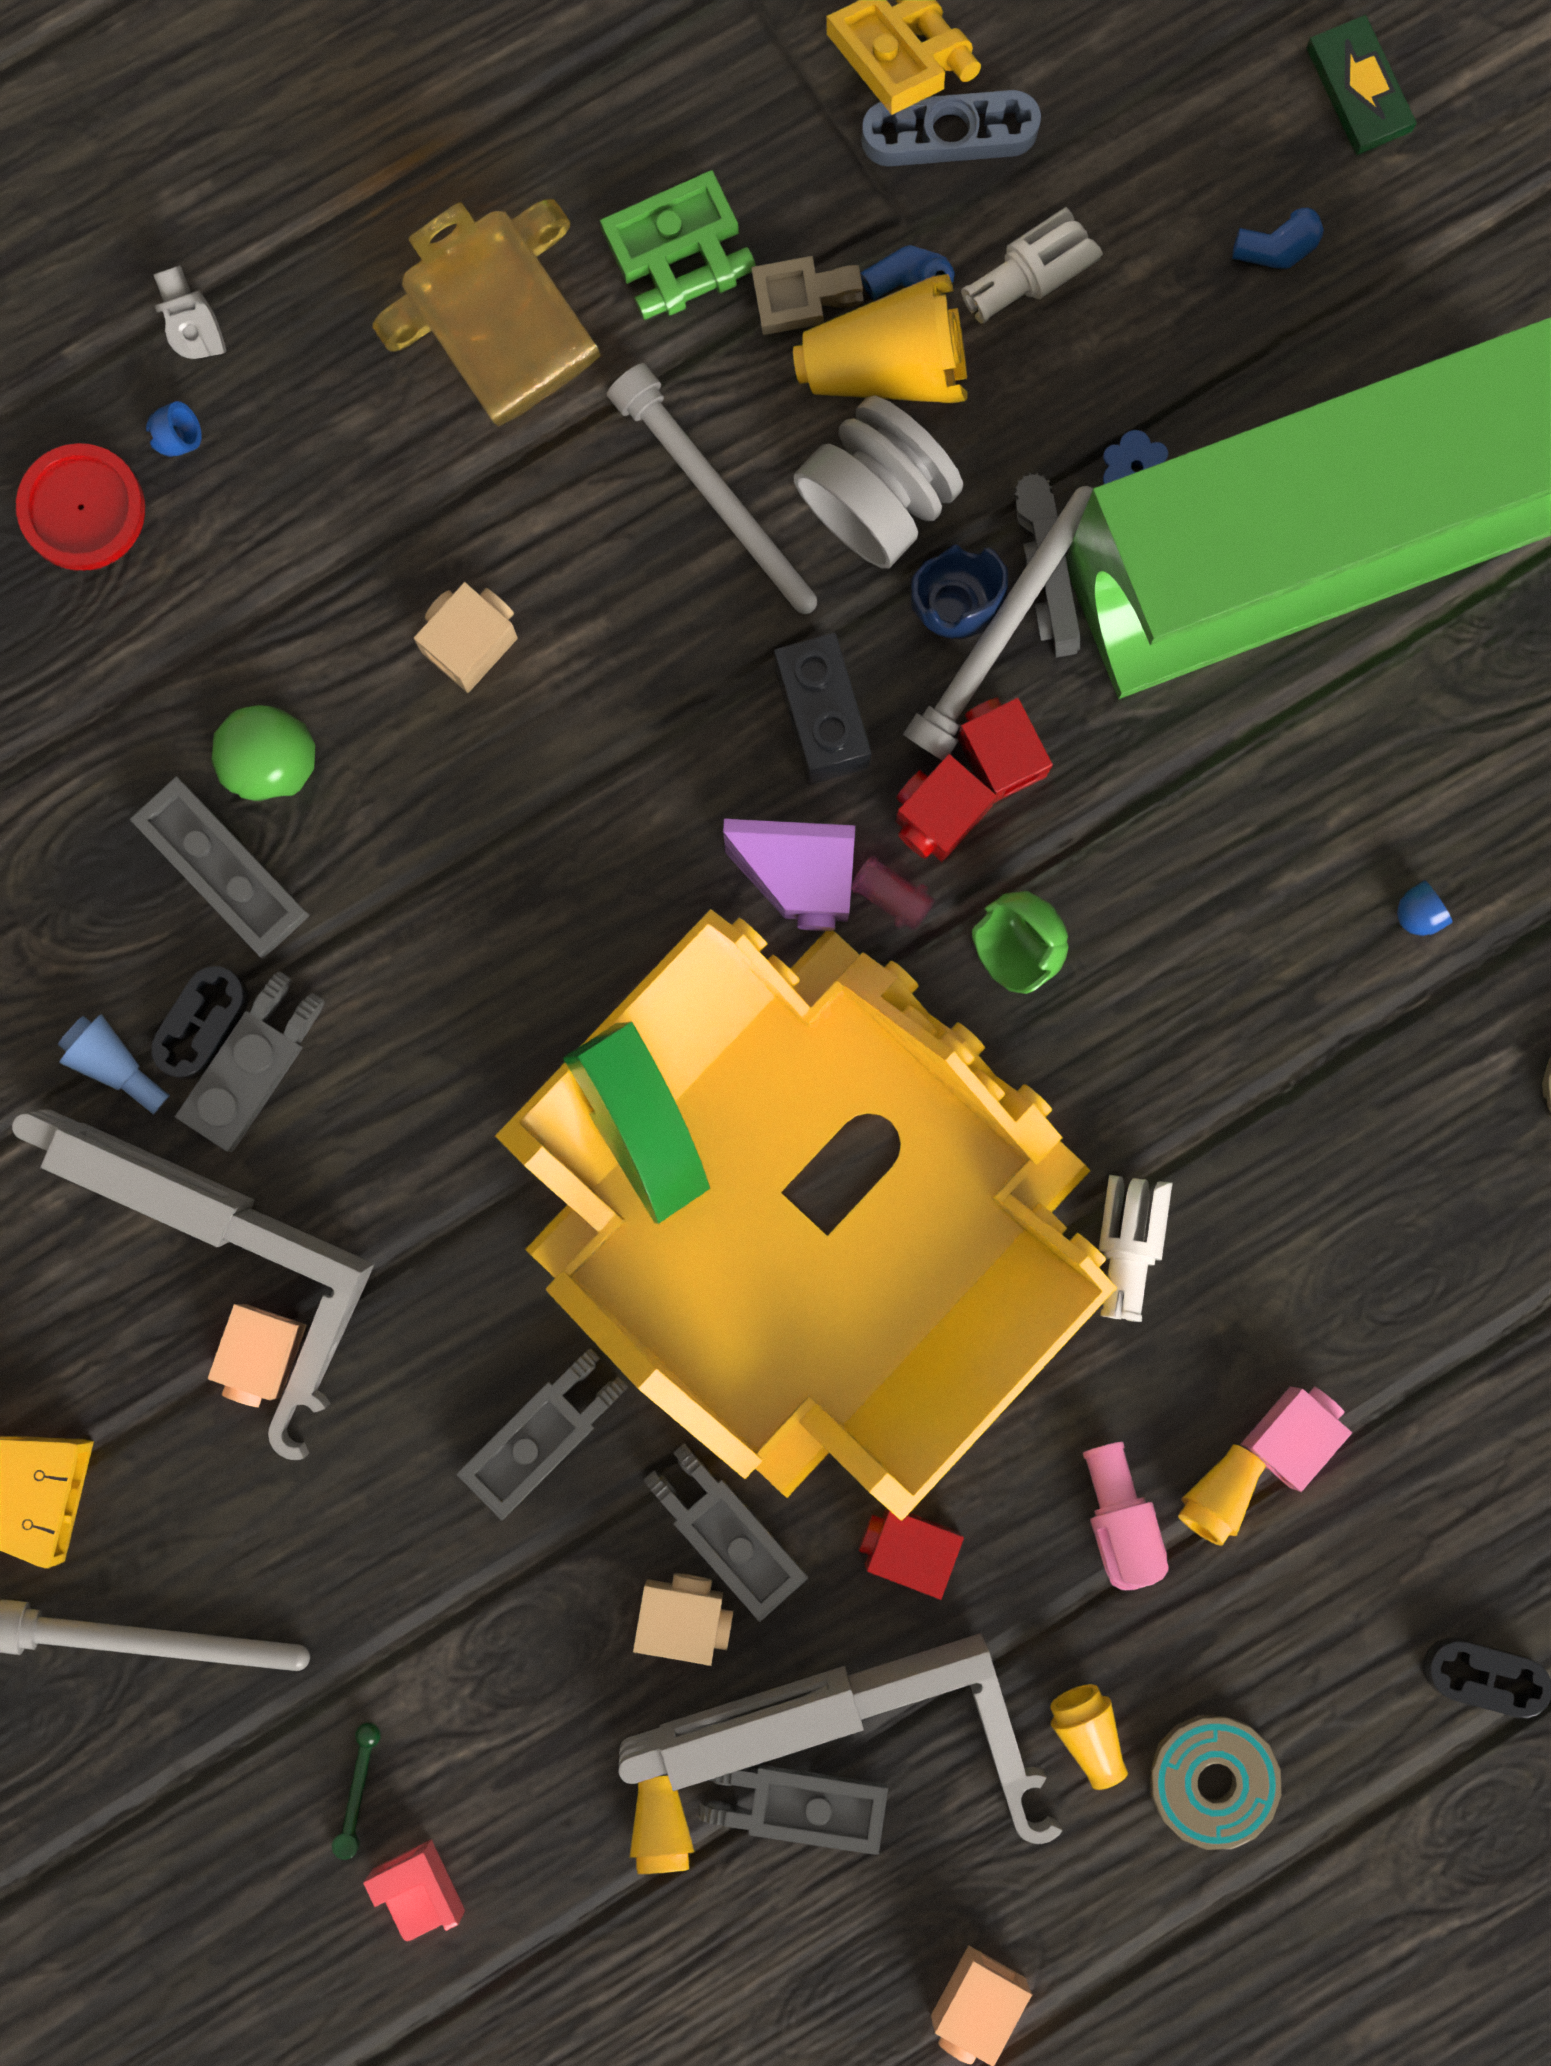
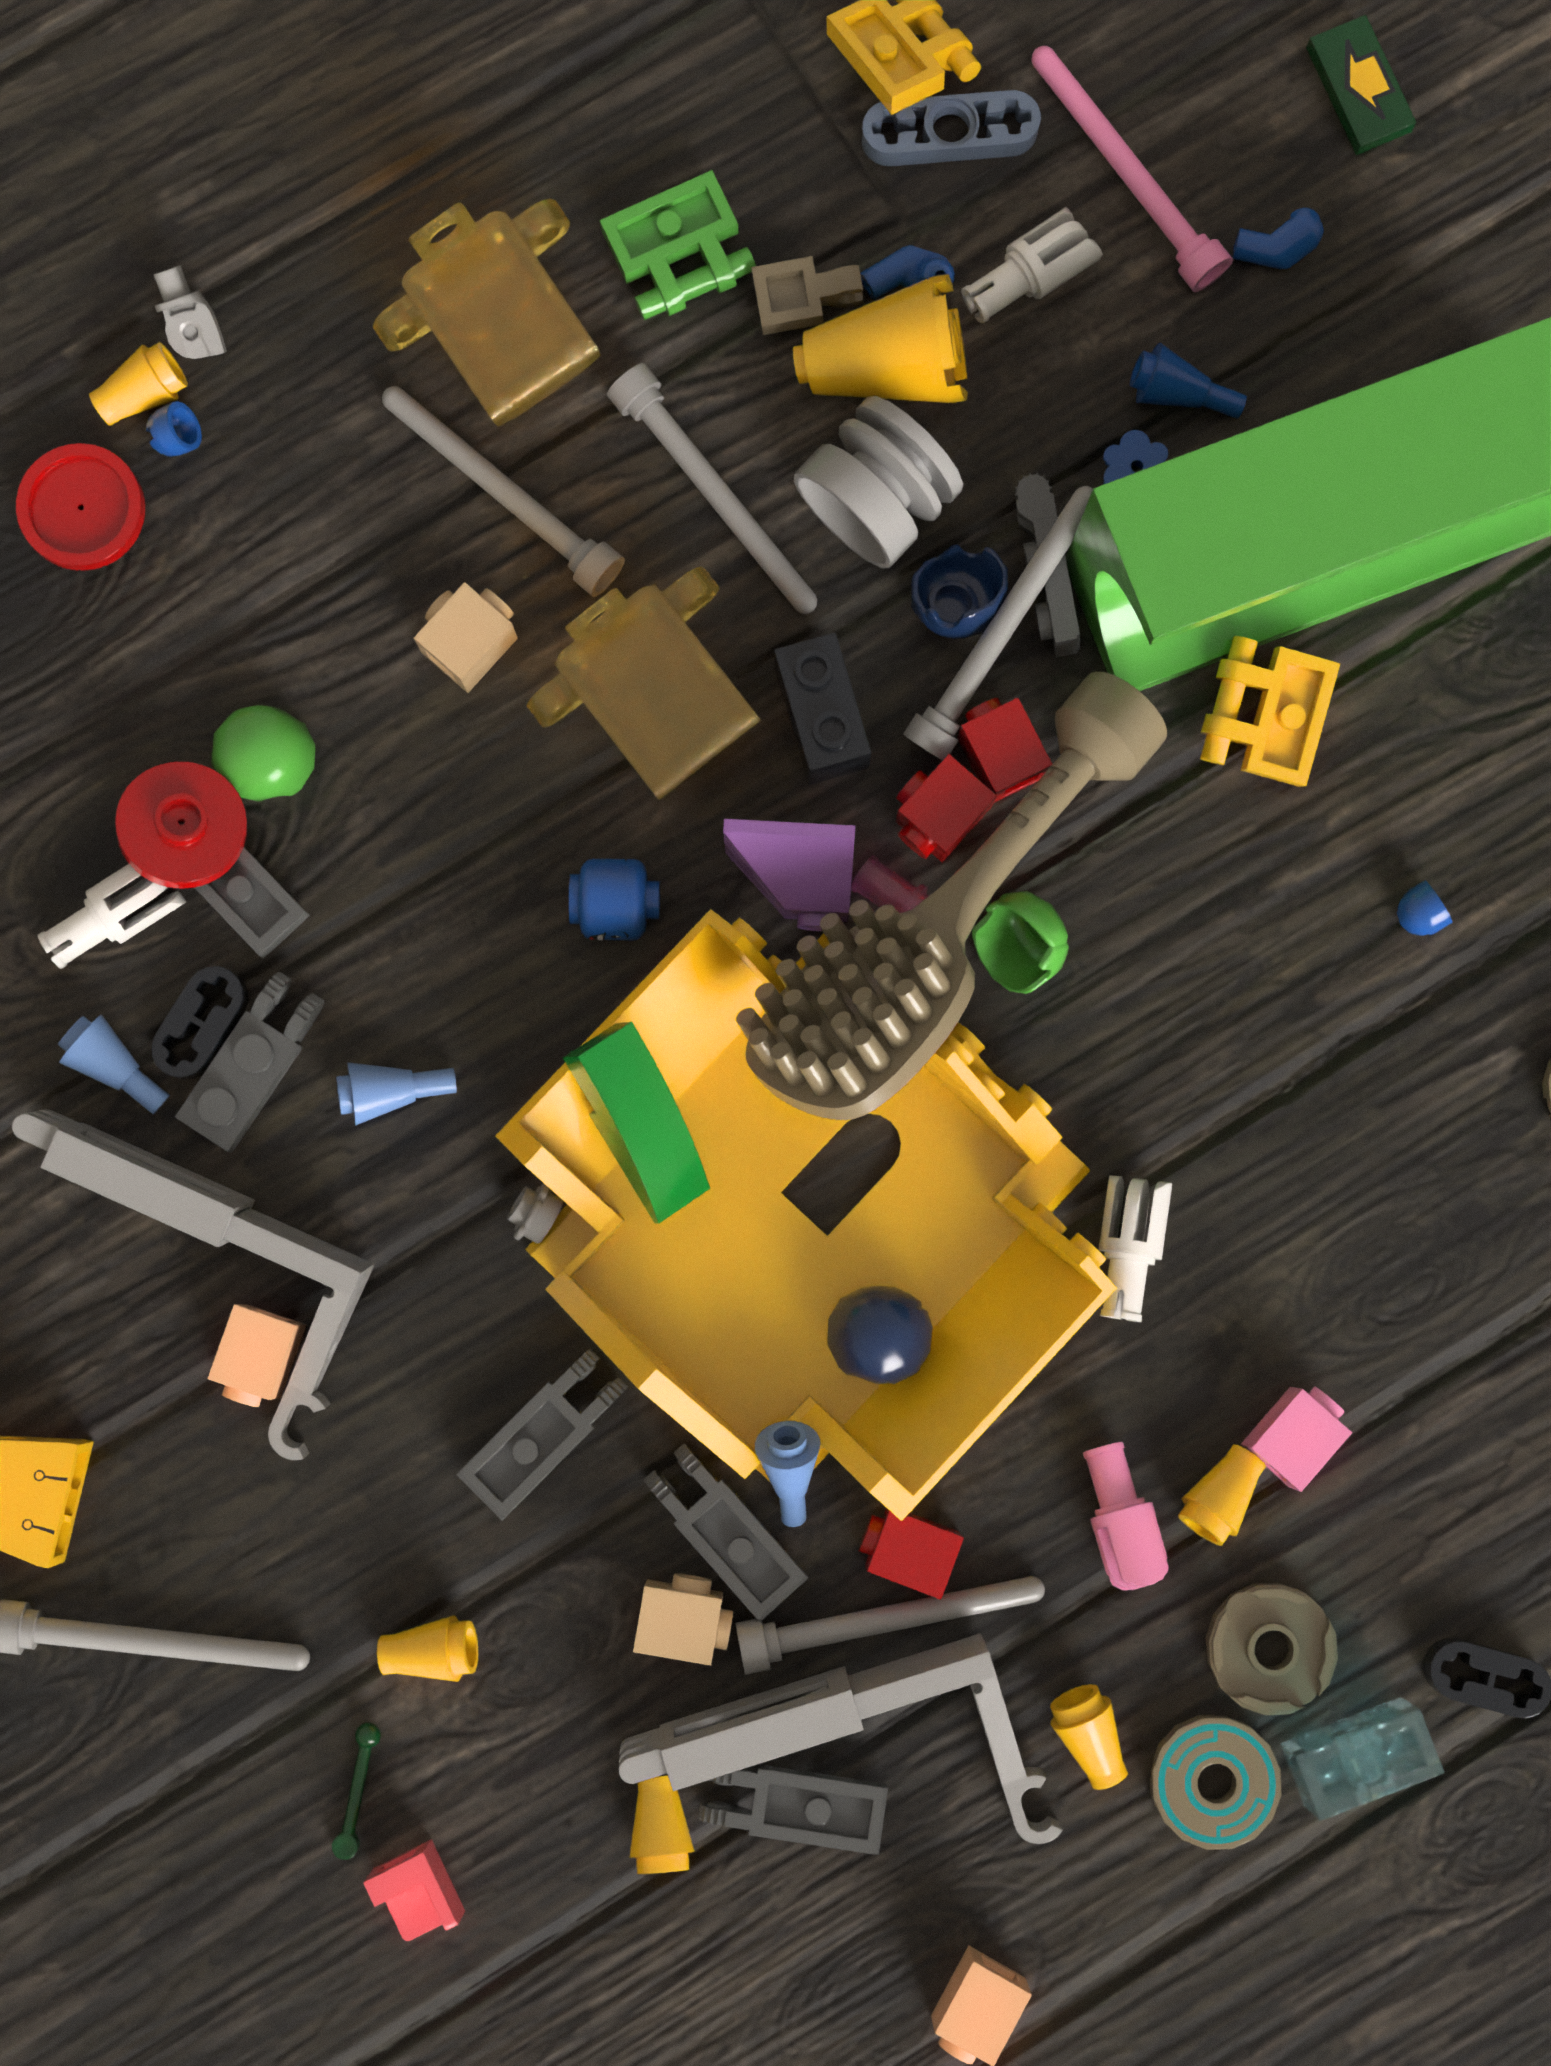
(105, 916): none -> white arm
(141, 383): none -> yellow cone
(188, 852): none -> red piece
(376, 1090): none -> medium blue cone
(433, 1650): none -> yellow cone
(534, 1213): none -> light grey plate
(592, 563): none -> light grey piece
(613, 899): none -> blue head
(649, 681): none -> clear yellow piece
(765, 1643): none -> light grey piece
(788, 1457): none -> medium blue cone
(880, 1334): none -> dark blue hair
(898, 983): none -> dark tan piece
(1172, 381): none -> blue cone
(1199, 257): none -> bright pink piece
(1287, 718): none -> yellow plate
(1309, 1658): none -> dark tan tile
(1362, 1758): none -> clear light blue brick

